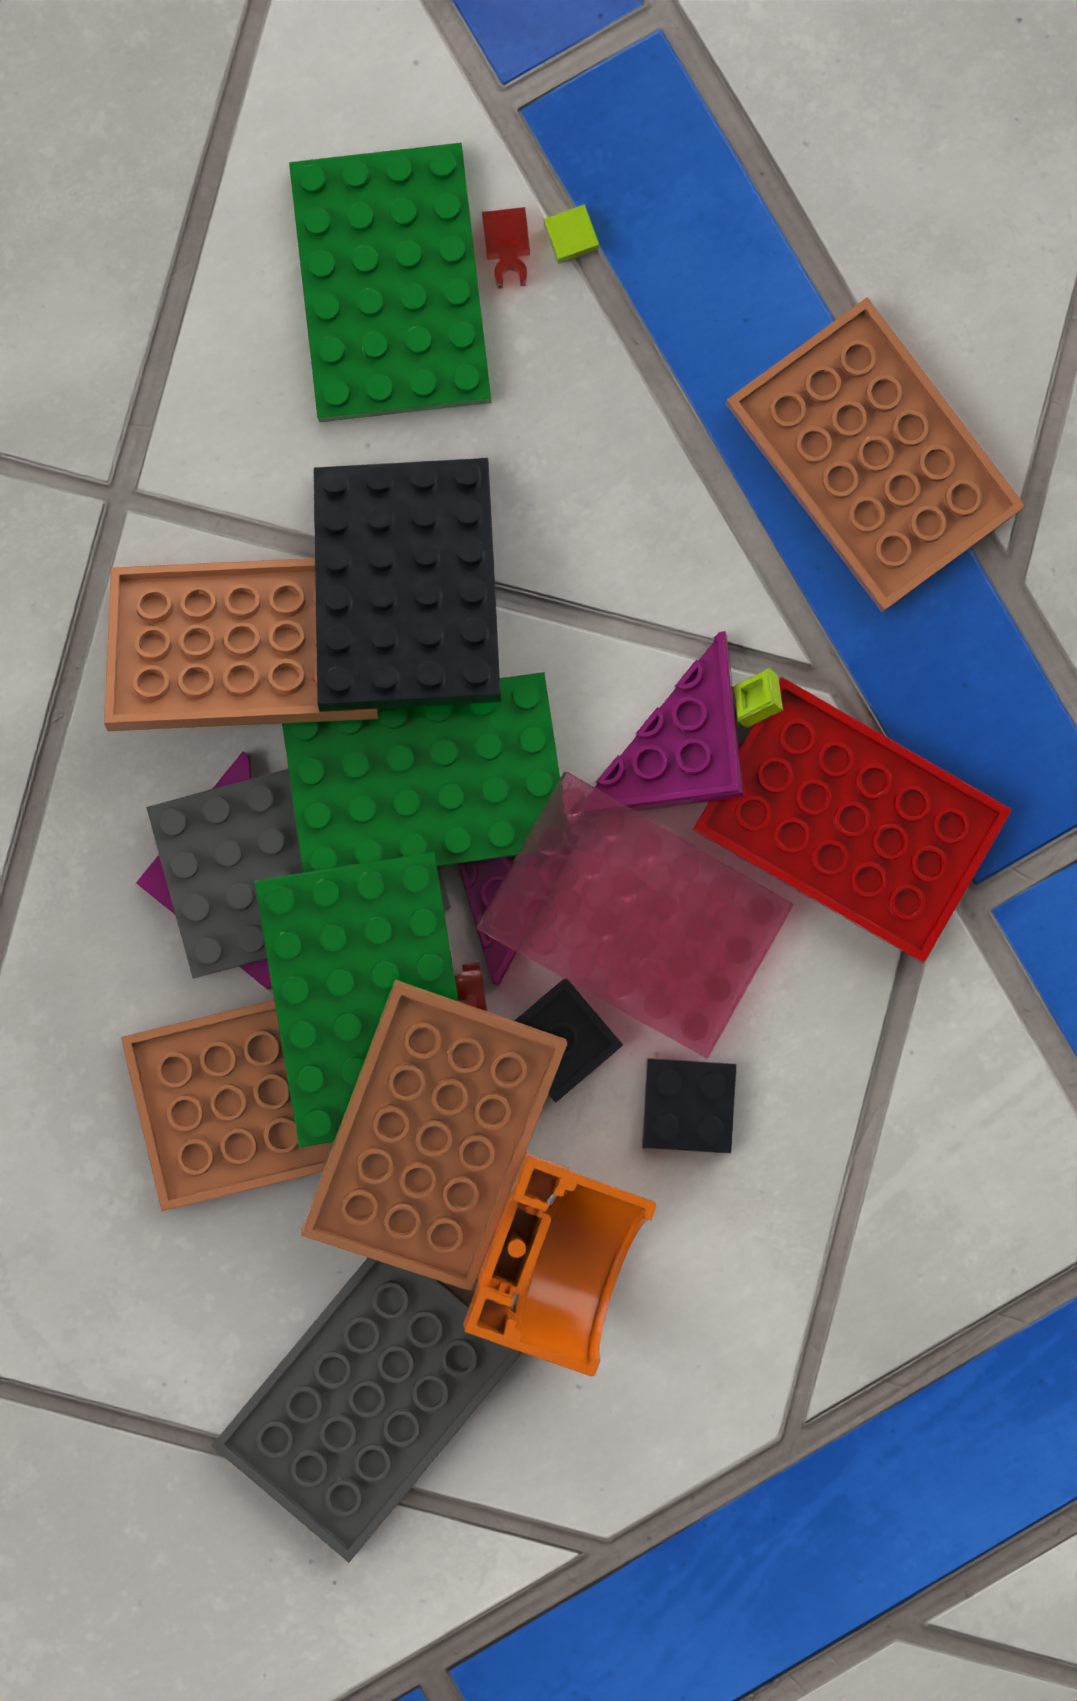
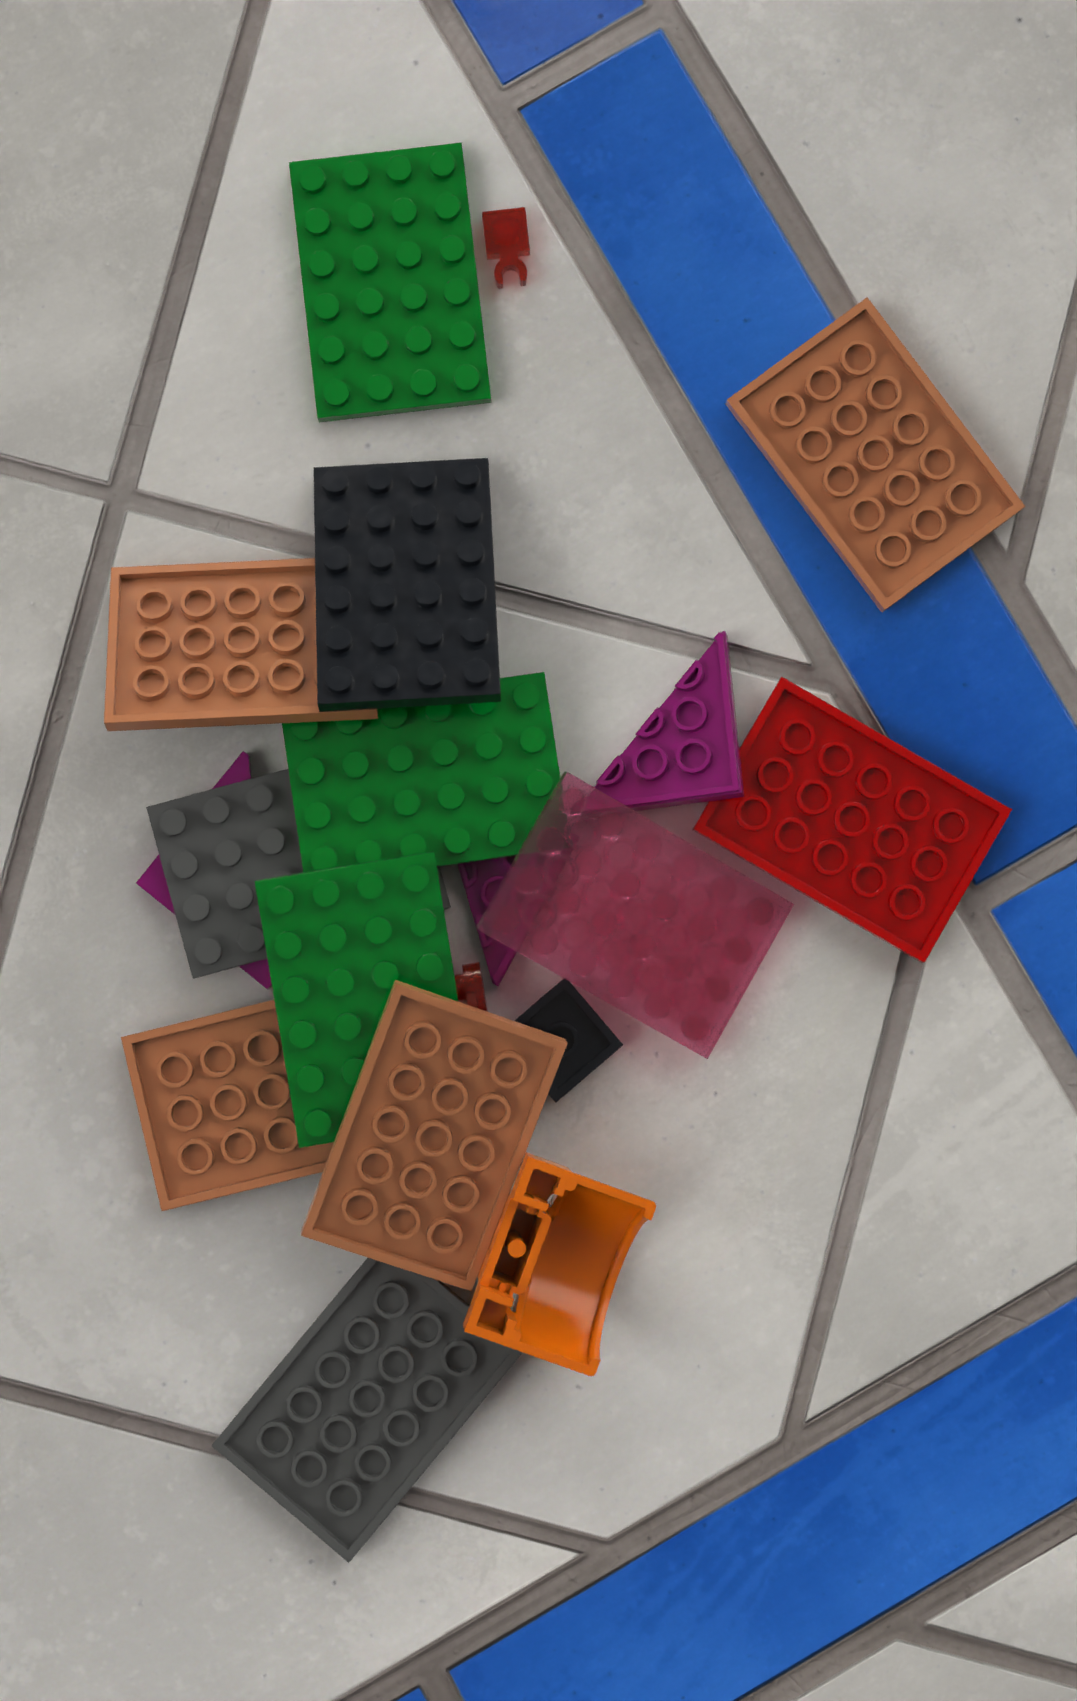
(571, 234): lime tile -> none
(689, 1105): black plate -> none
(757, 698): lime tile -> none

